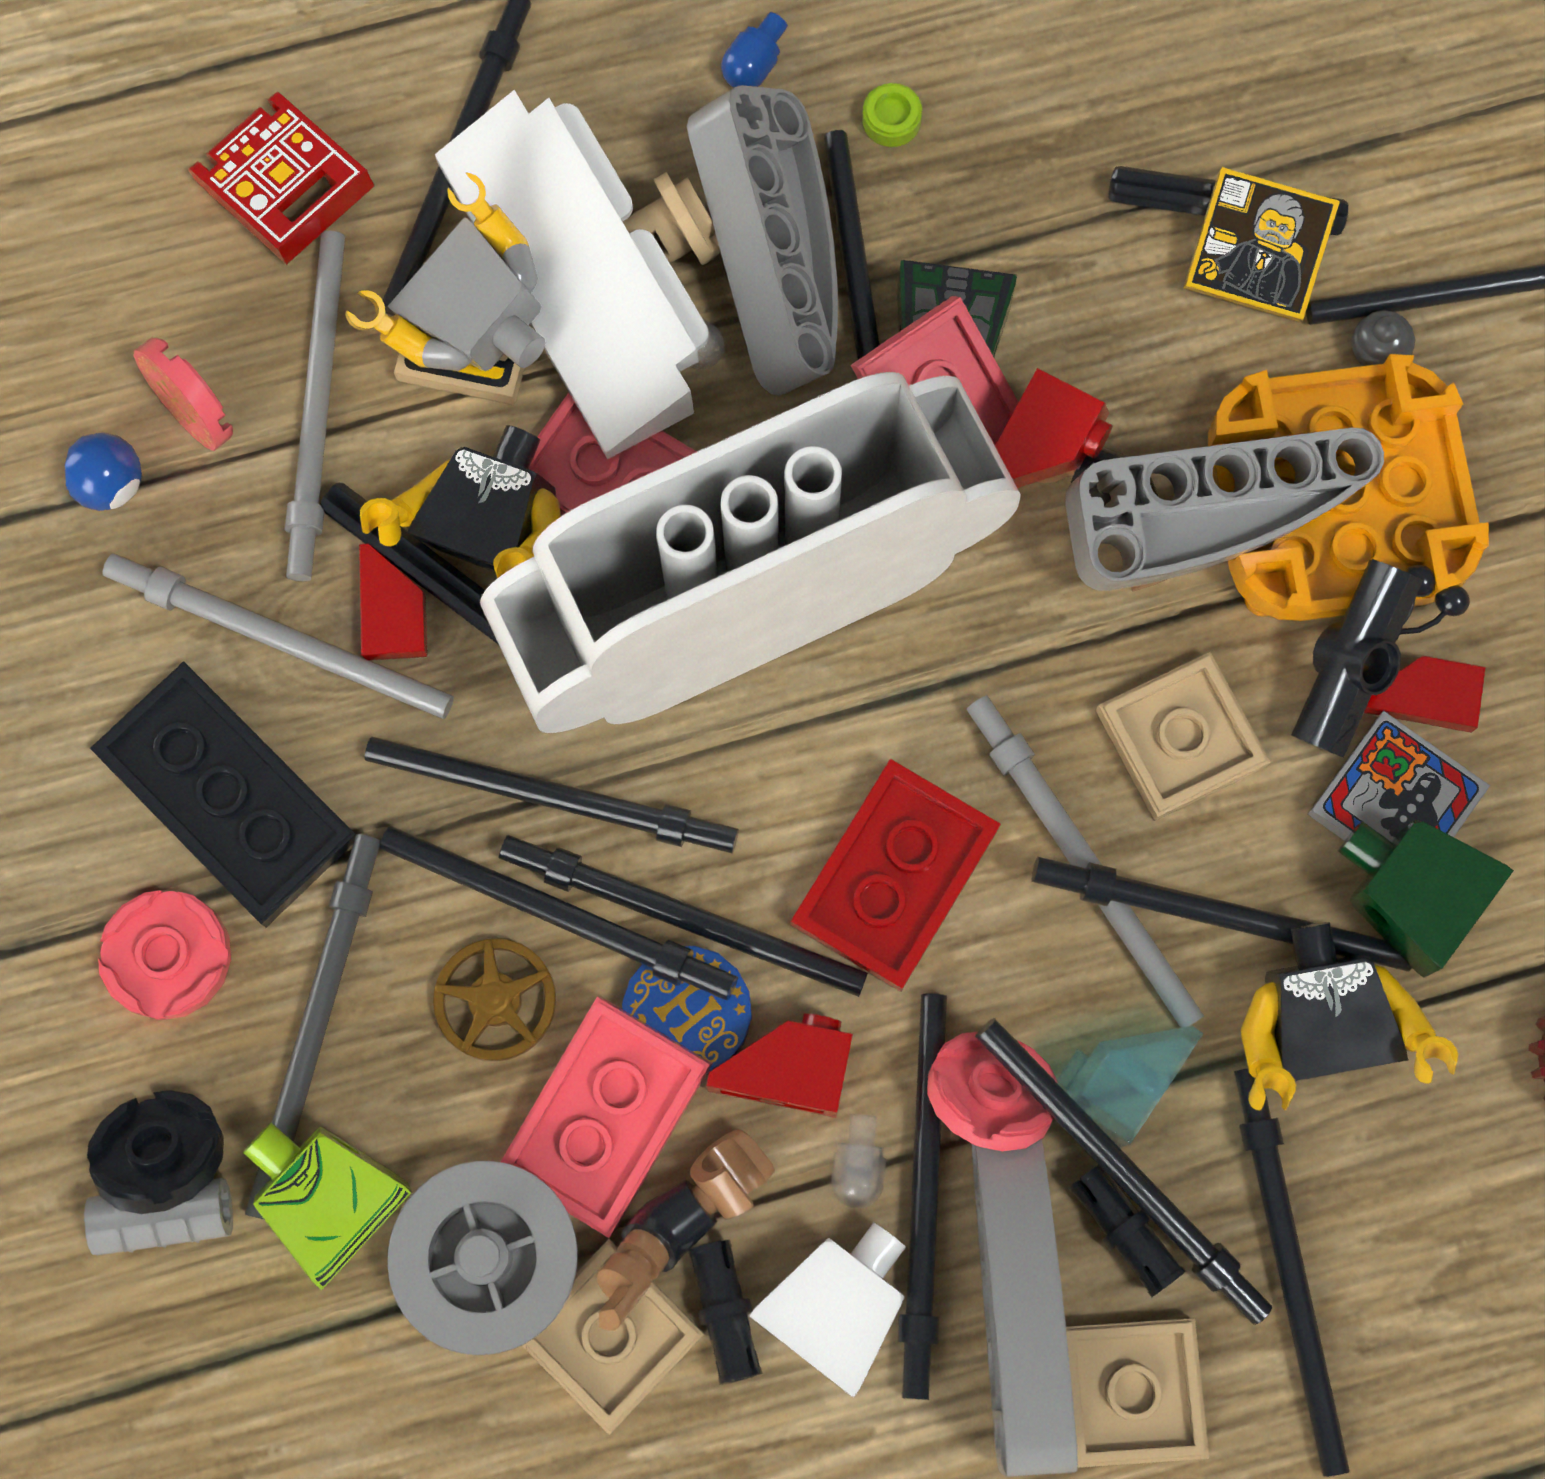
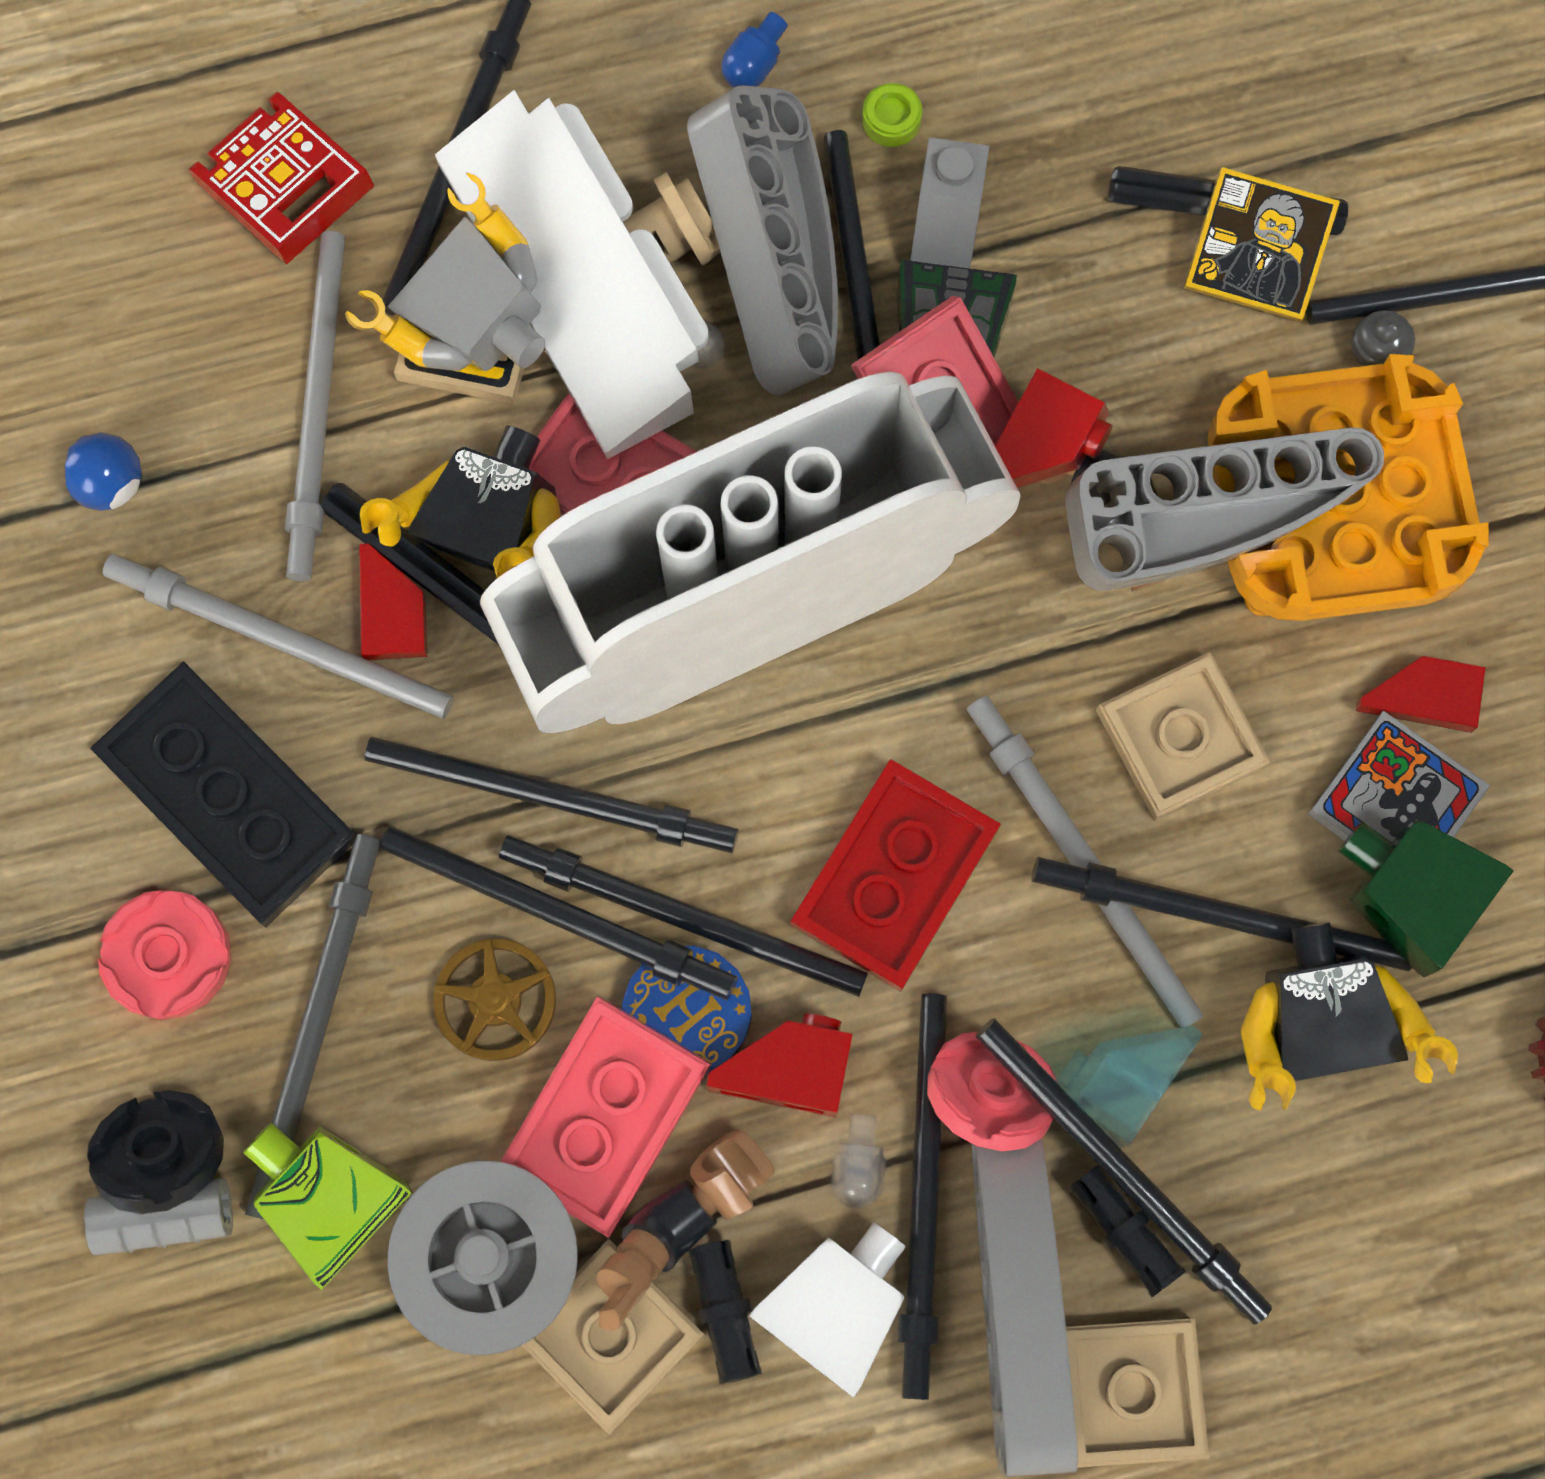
(183, 393): coral tile -> none
(949, 202): none -> light grey slope
(1262, 1137): black bar -> none
(1357, 657): black piece -> none
(1450, 601): black piece -> none

